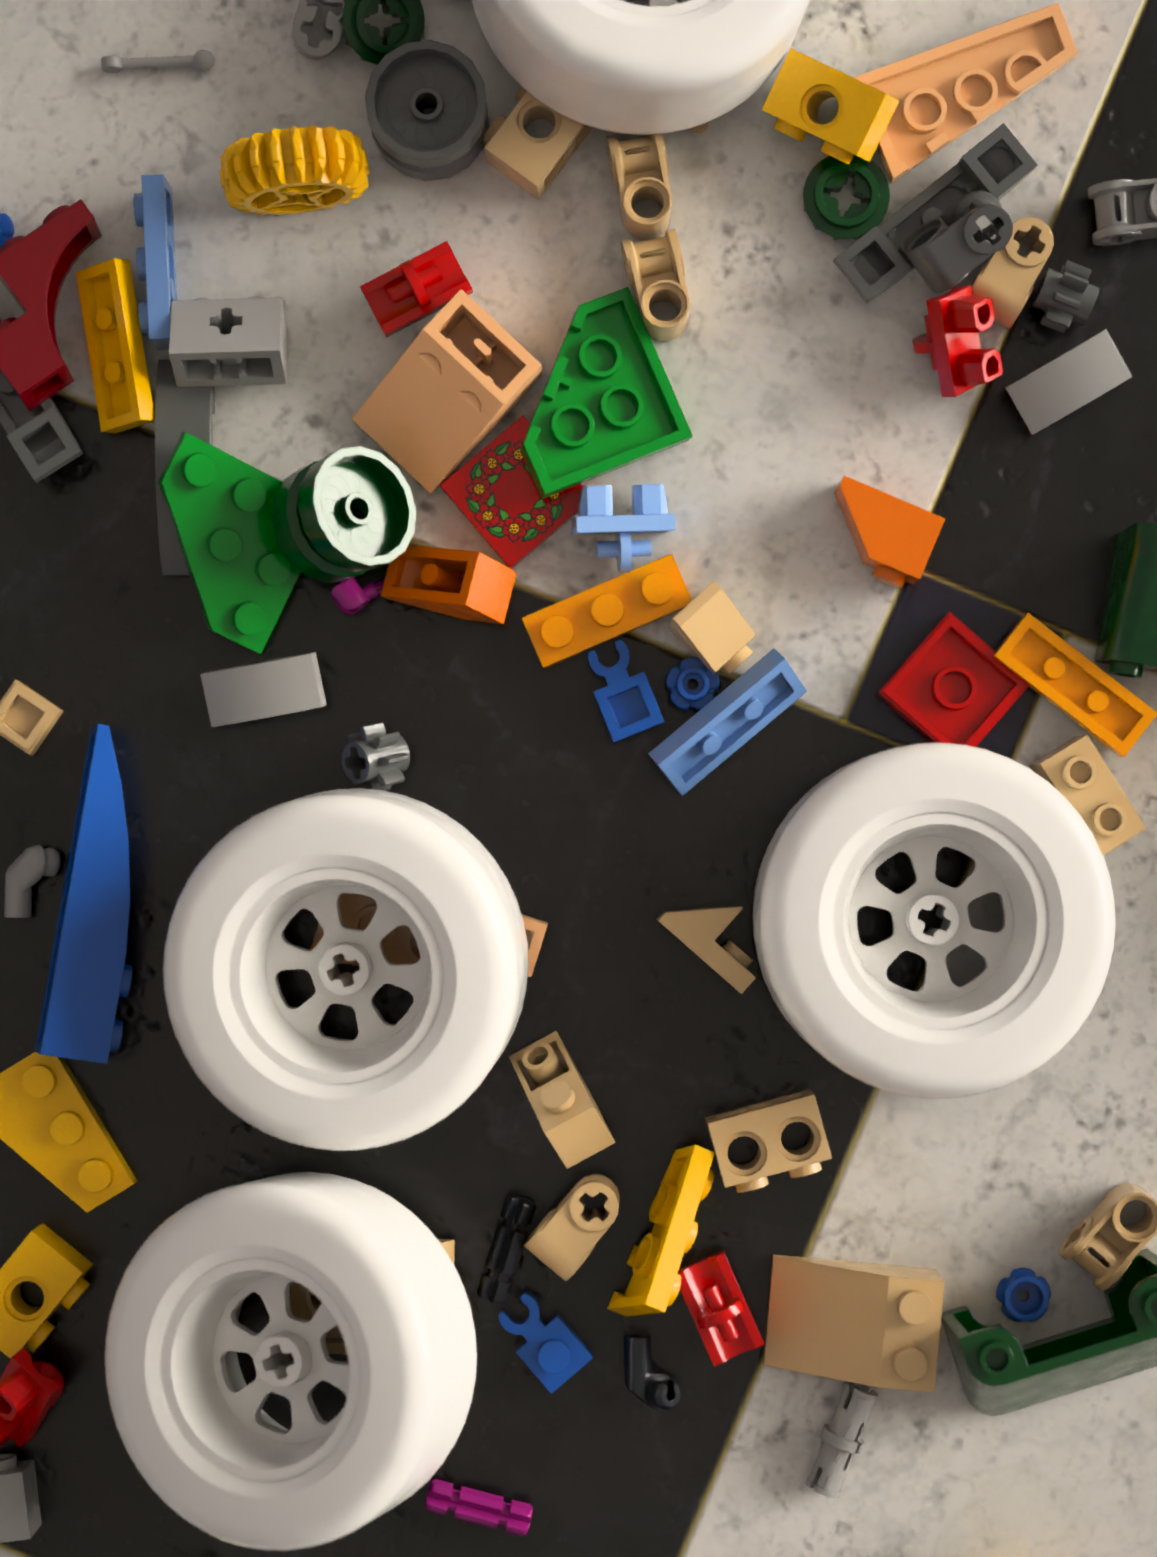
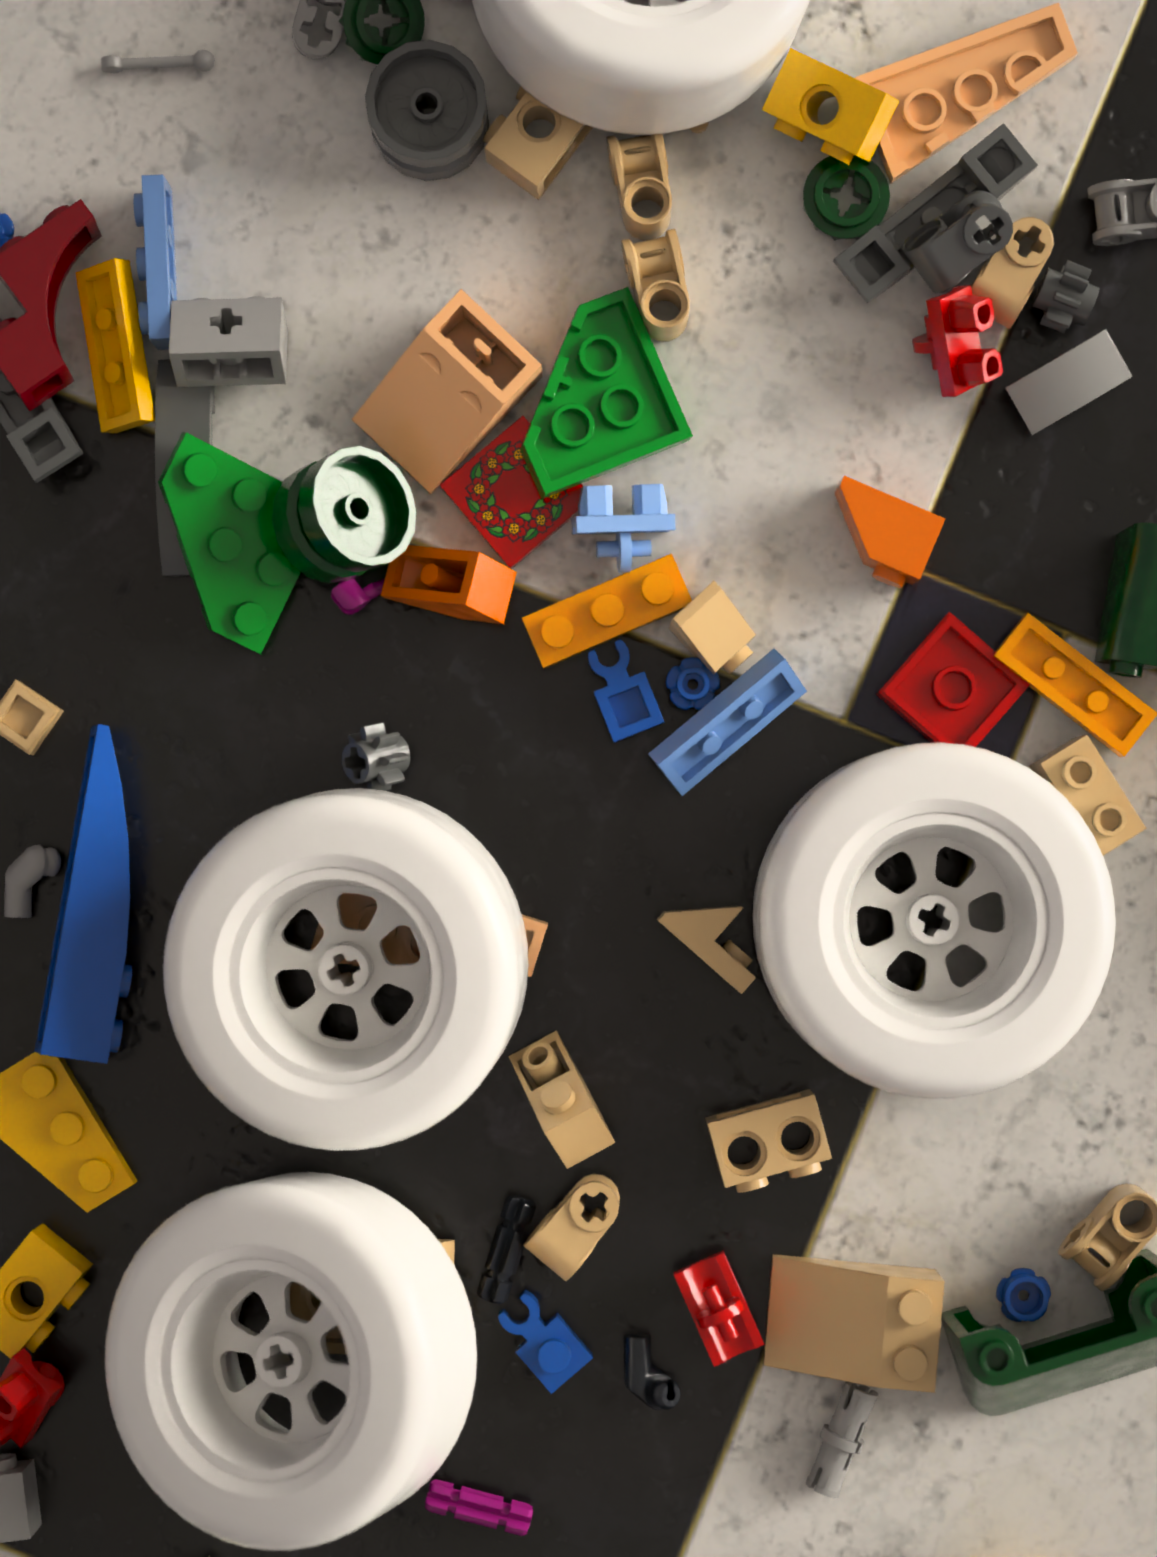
(263, 689): light grey slope -> none
(294, 170): yellow gear -> none
(415, 289): red hips -> none
(674, 1232): yellow wing -> none

